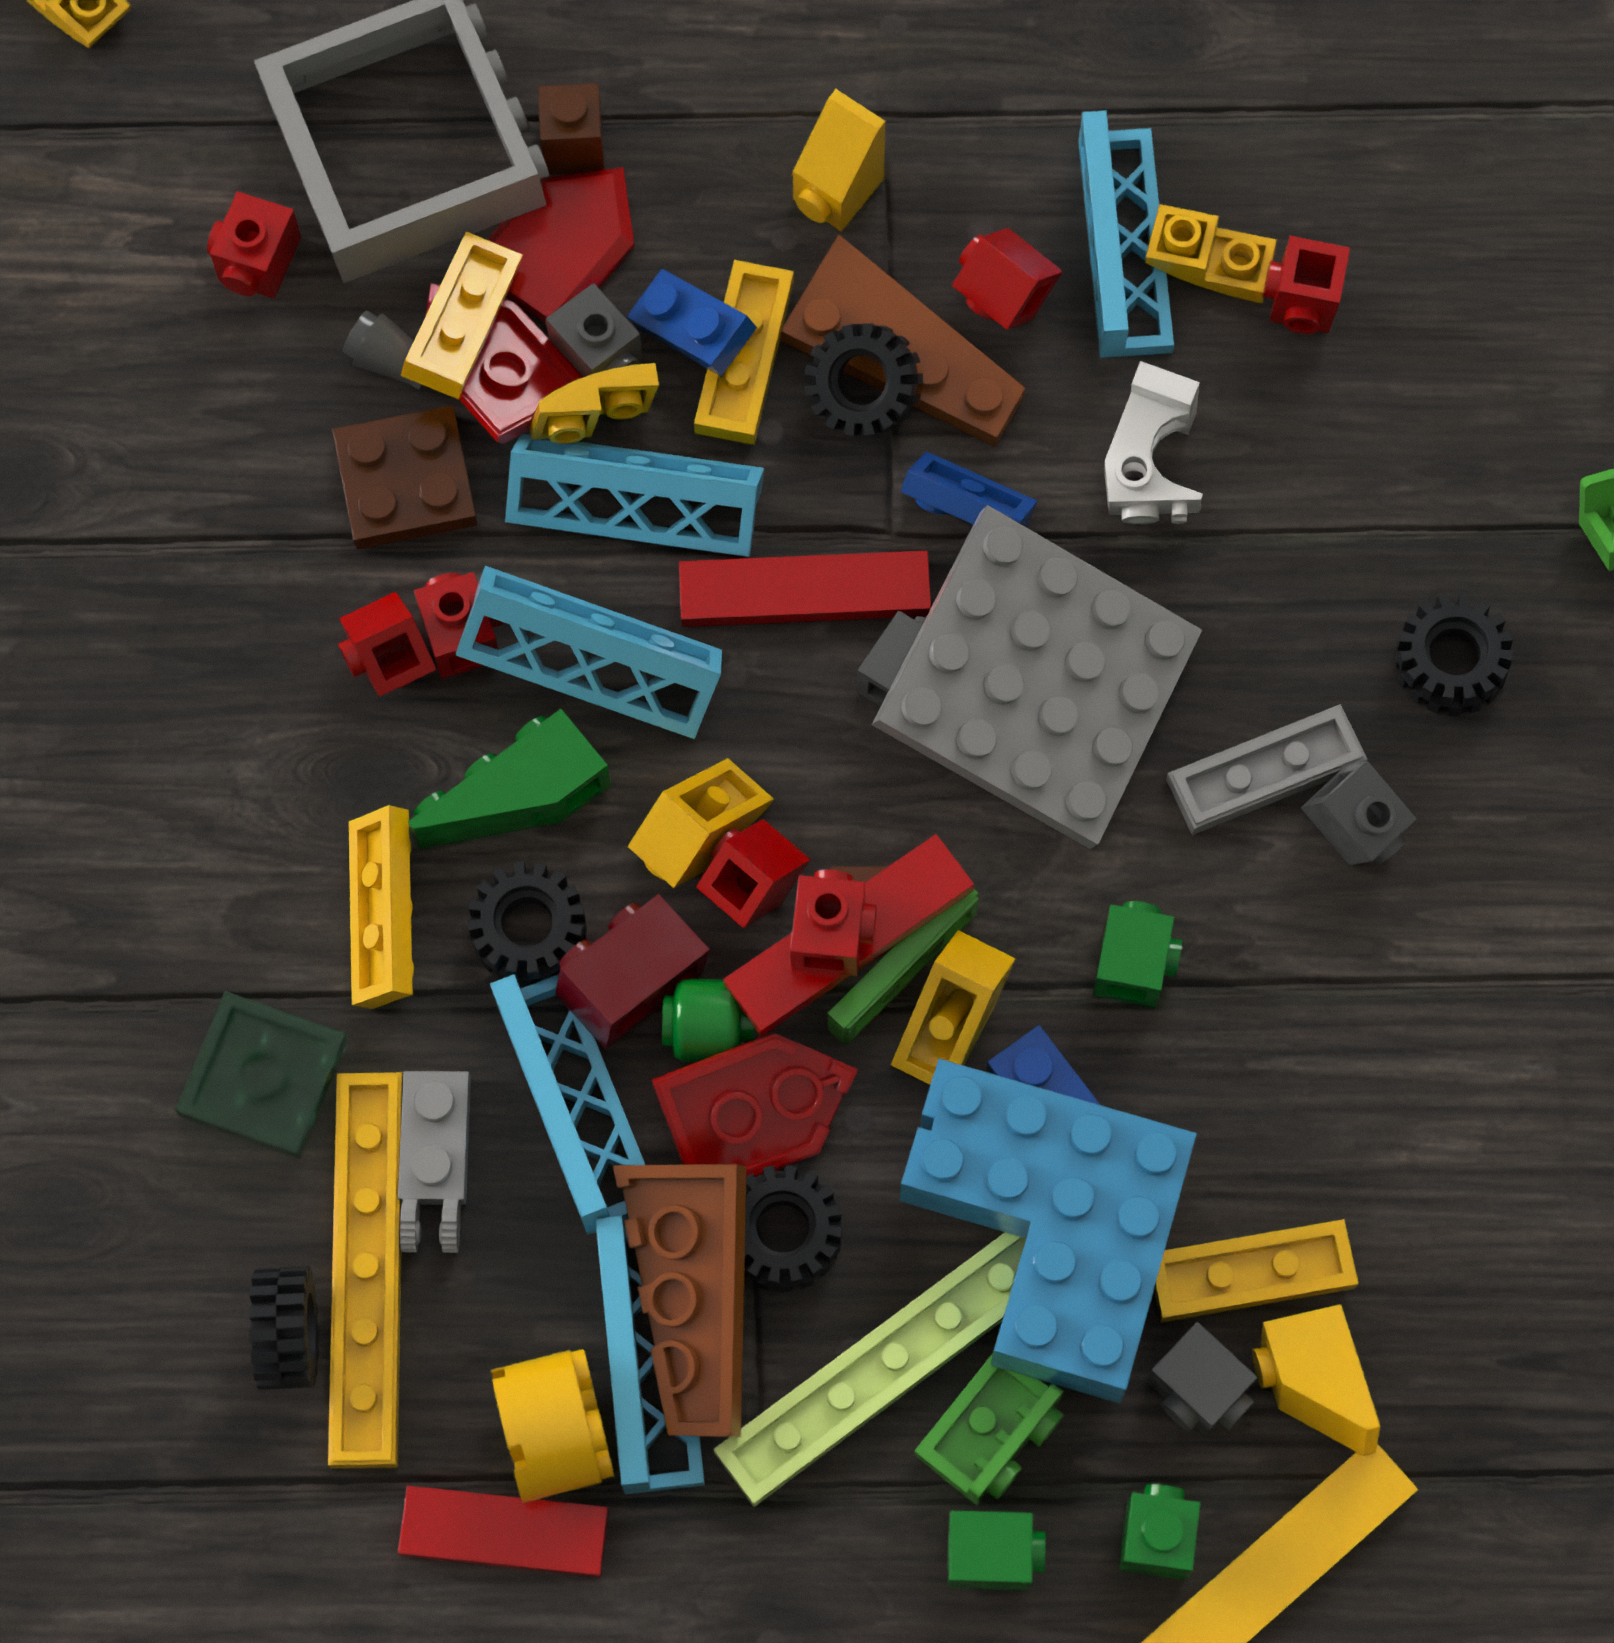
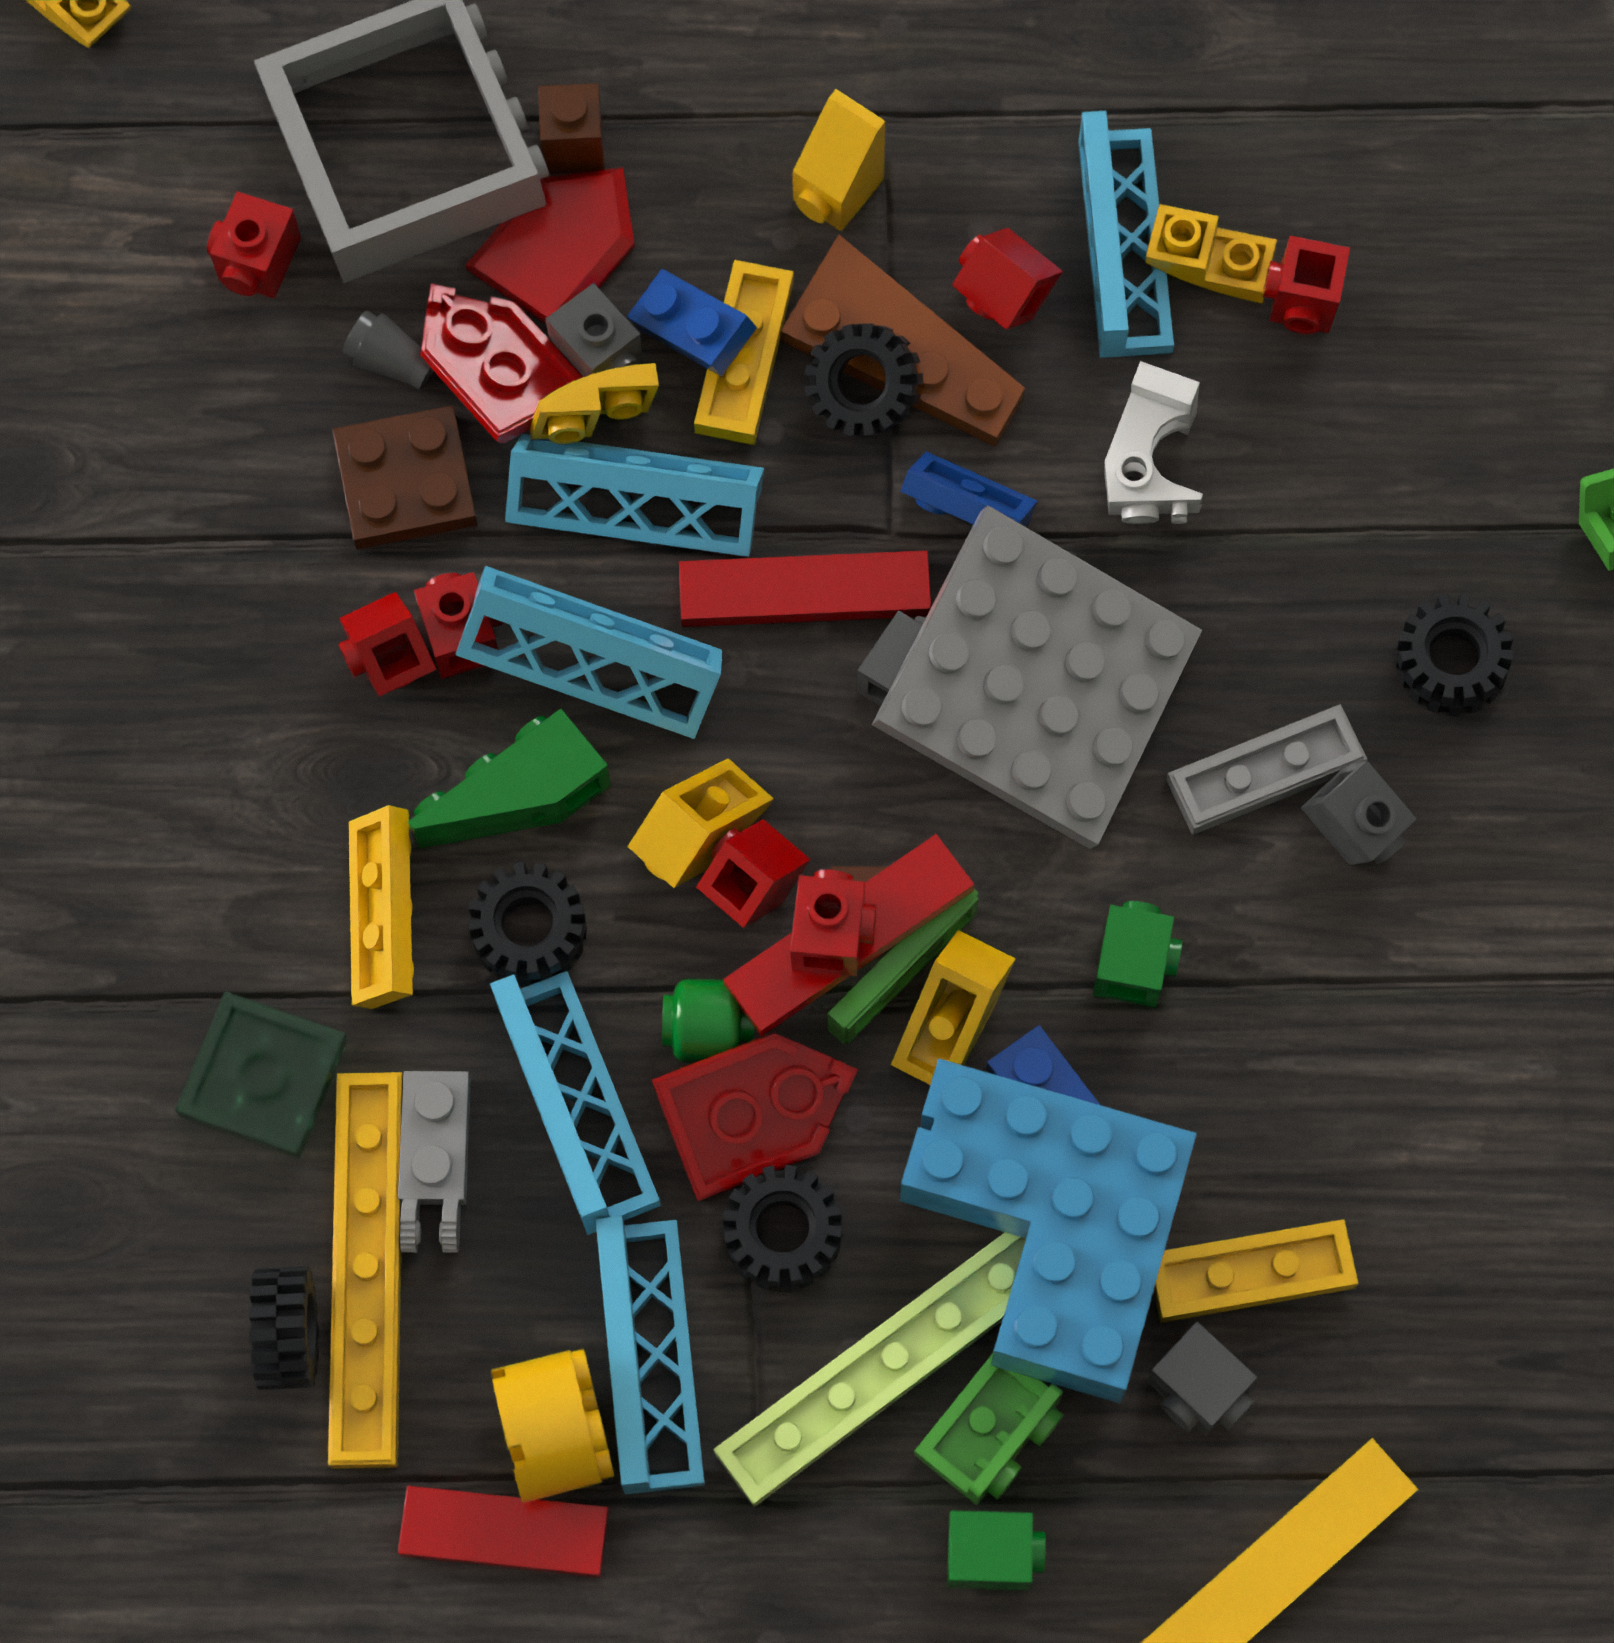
(461, 315): yellow plate -> none
(629, 969): dark red brick -> none
(691, 1269): dark orange wing -> none
(1159, 1533): green brick -> none
(1318, 1376): yellow slope -> none

